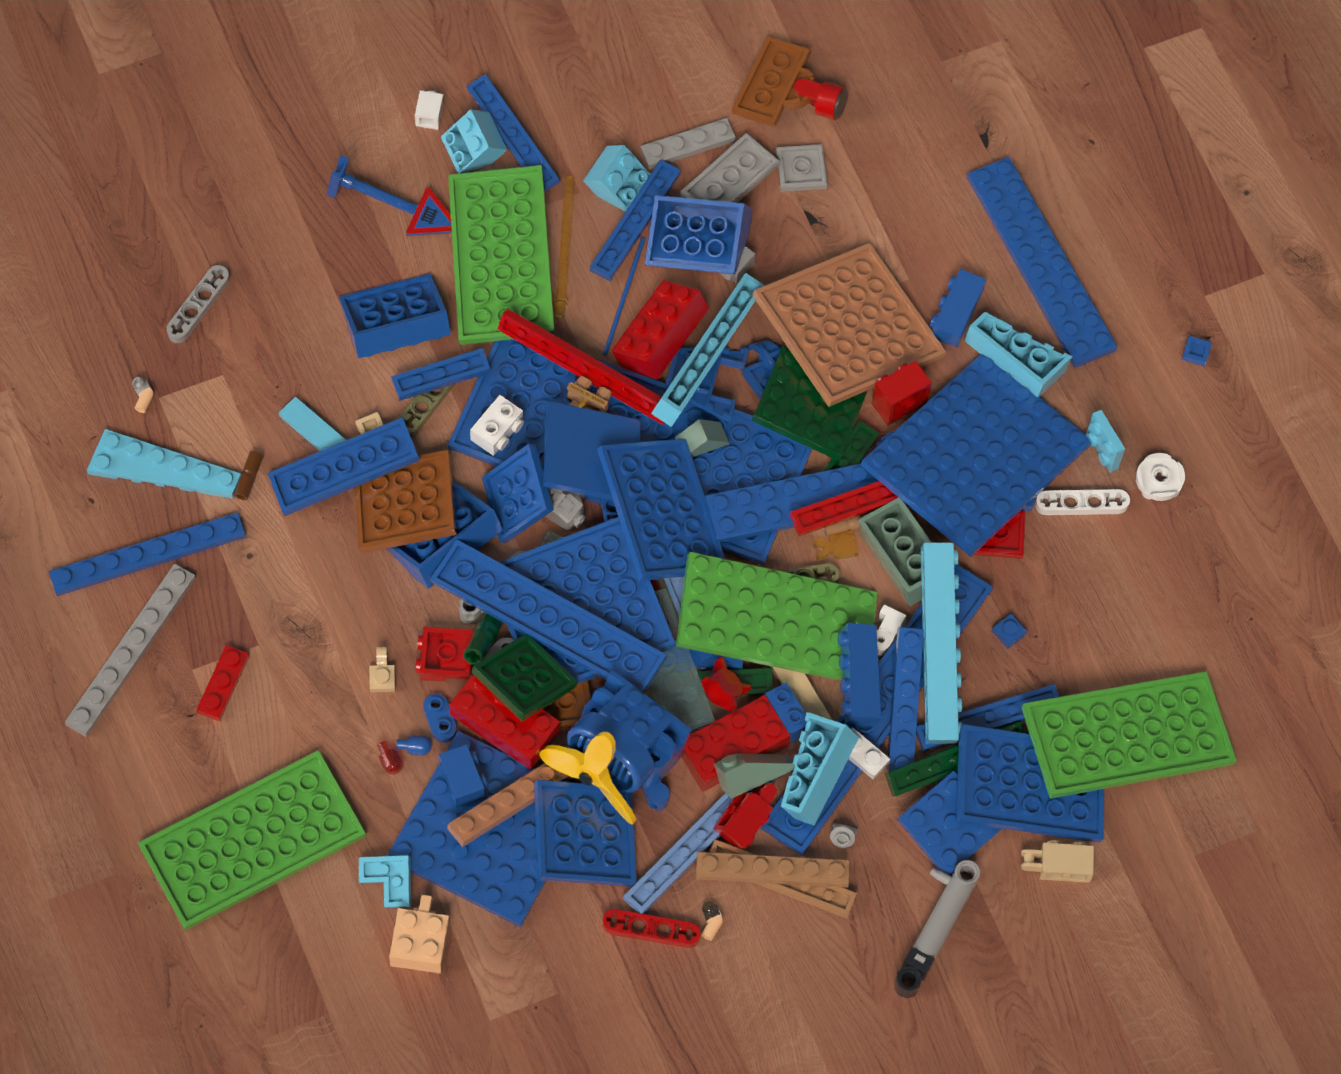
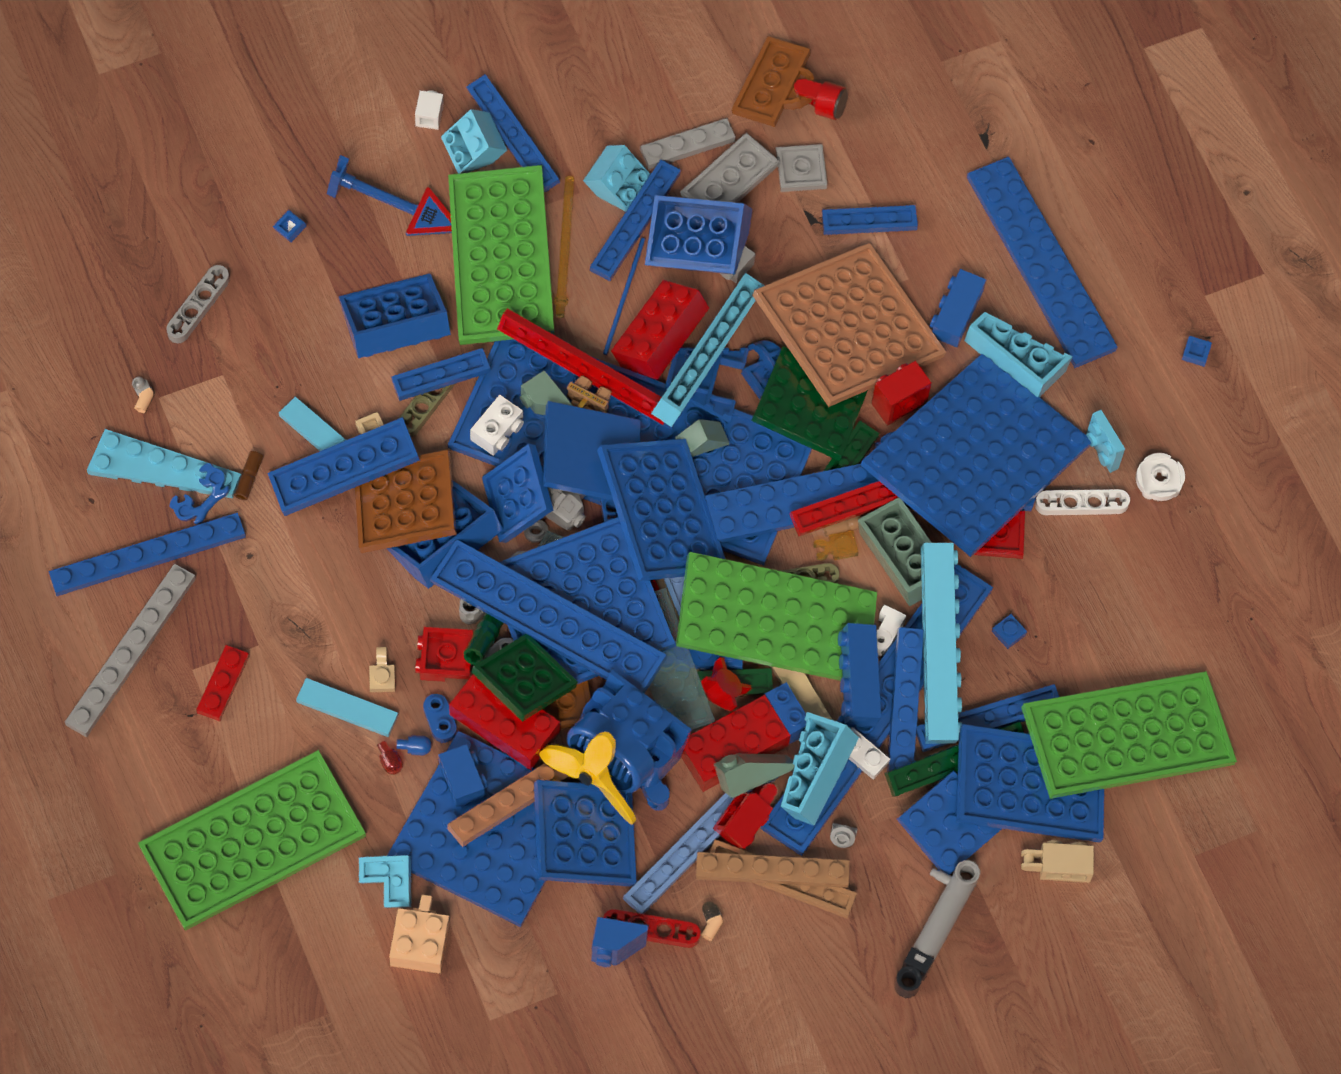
(185, 509): none -> blue helmet
(289, 226): none -> blue tile
(347, 707): none -> medium azure tile
(536, 538): none -> flat silver plate
(539, 391): none -> sand green slope
(616, 941): none -> blue slope
(869, 220): none -> blue plate

